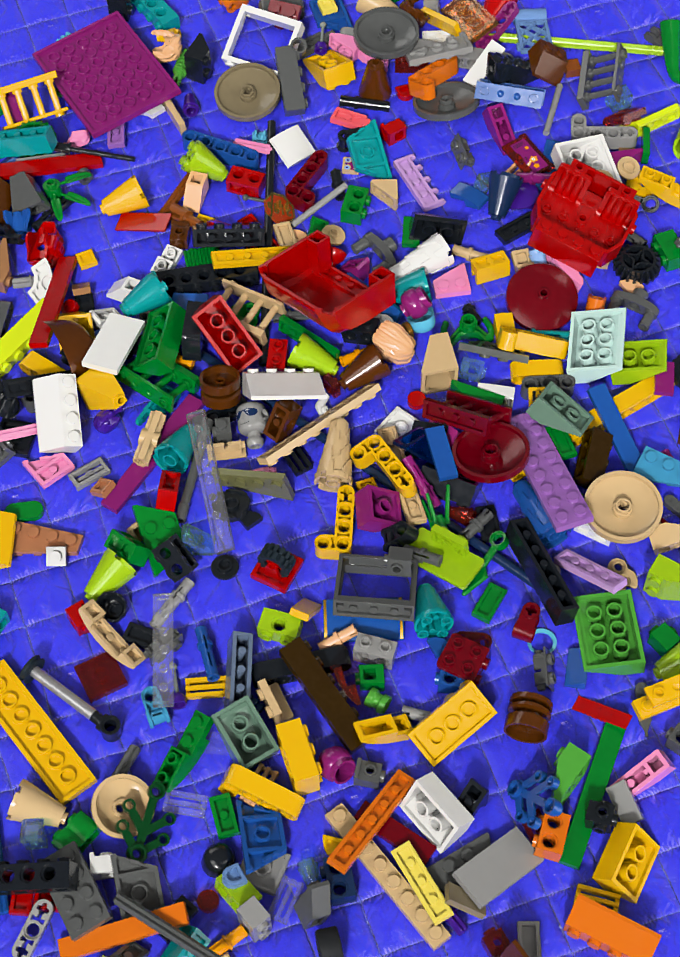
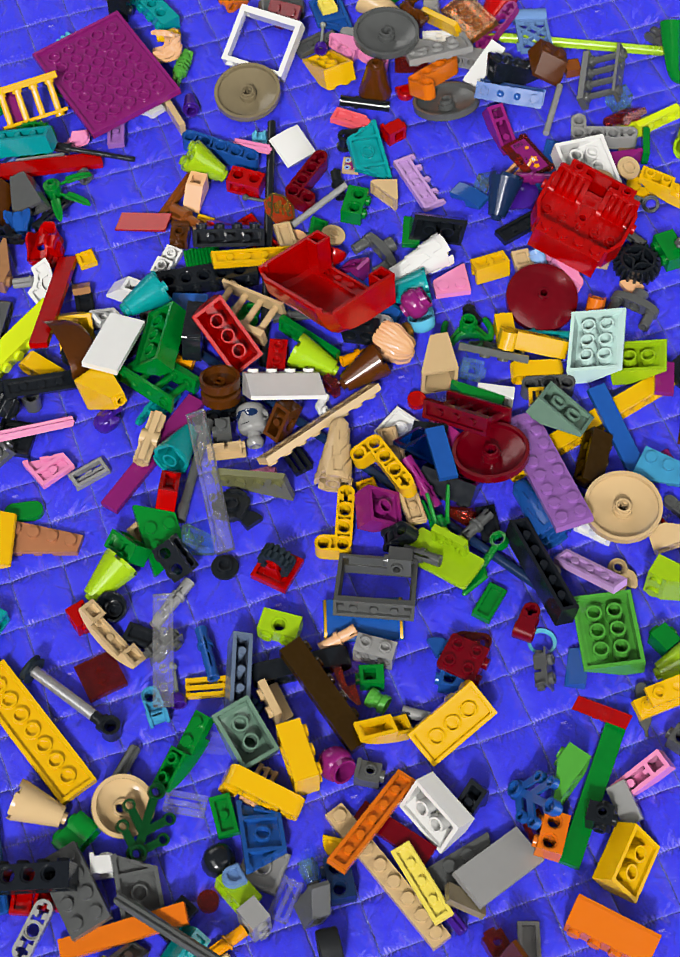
(33, 834): clear light blue slope -> none
(56, 555): plate -> none
(57, 413): white slope -> none
(70, 306): red tile -> none
(103, 488): nougat tile -> none
(124, 198): yellow cone -> none
(198, 60): black slope -> none
(289, 77): dark grey hinge -> none
(305, 609): tile -> none
(431, 614): teal cone -> none
(461, 152): dark grey hinge -> none
(467, 253): tan pin -> none
(528, 717): reddish brown wheel -> none
(562, 443): green tile -> none
(599, 892): yellow tile -> none

